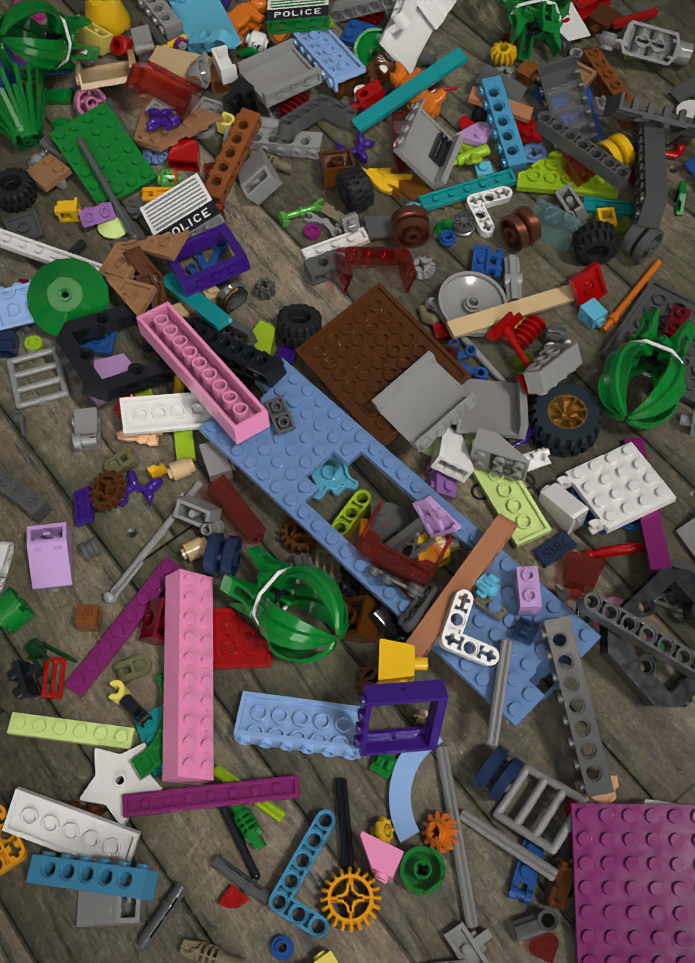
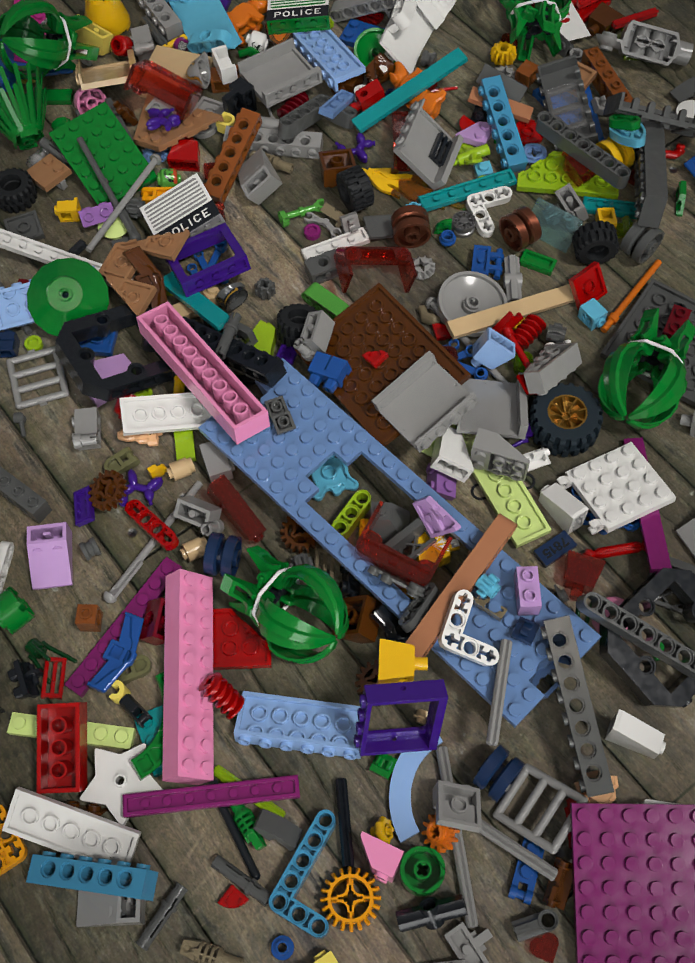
(61, 747): none -> red brick
(119, 654): none -> blue plate
(126, 113): none -> reddish brown plate
(149, 526): none -> red beam
(155, 160): none -> light grey bar
(224, 693): none -> red piece
(230, 329): none -> dark grey pin
(276, 827): none -> dark grey slope
(315, 334): none -> light grey hinge
(324, 300): none -> bright green beam
(328, 370): none -> blue hips
(336, 104): none -> medium blue tile
(375, 358): none -> red tile
(431, 913): none -> black piece
(457, 806): none -> light grey plate
(492, 349): none -> light blue torso
(537, 262): none -> green tile
(624, 122): none -> green beam
(629, 138): none -> medium azure piece
(635, 735): none -> white slope

